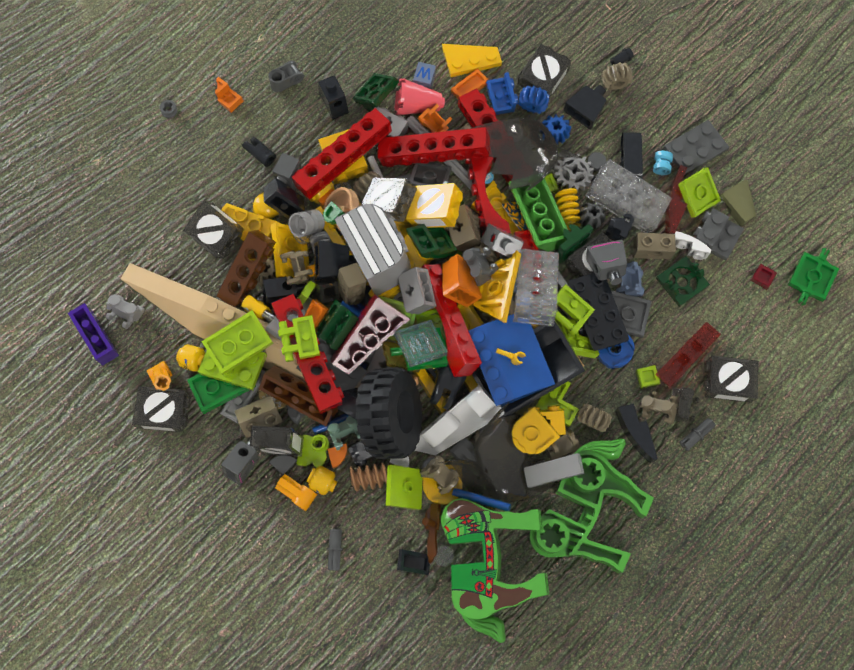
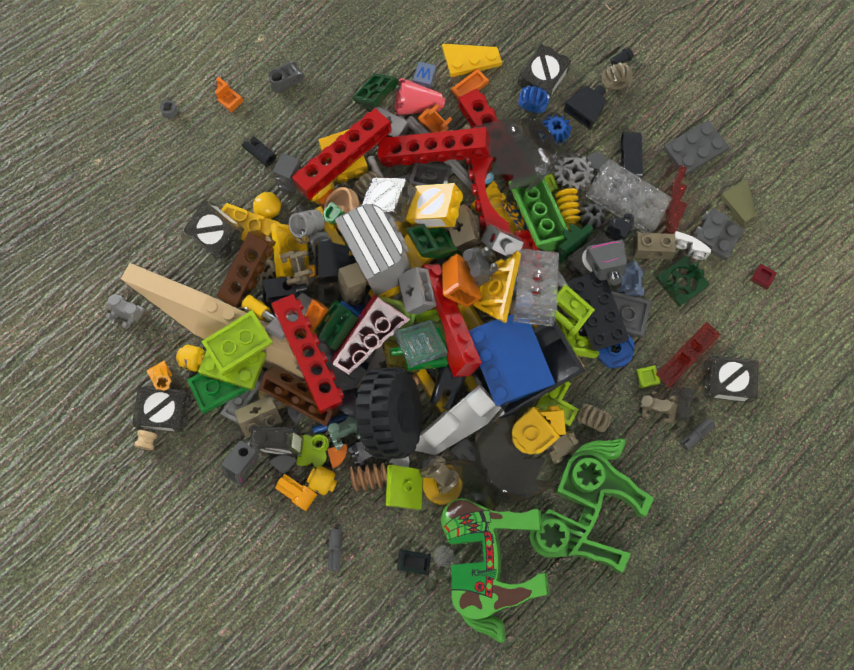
(93, 334): dark purple brick -> none
(145, 440): none -> tan wheel
(283, 198): black brick -> none
(305, 337): lime plate -> none
(306, 291): lime tile -> none
(330, 93): black torso -> none
(432, 522): reddish brown piece -> none
(481, 499): blue bar -> none
(502, 94): blue bracket -> none
(513, 357): yellow hand -> none
(553, 470): light grey tile -> none
(636, 432): black slope -> none
(663, 161): medium azure wheel -> none
(699, 192): lime plate -> none
(813, 276): green plate -> none

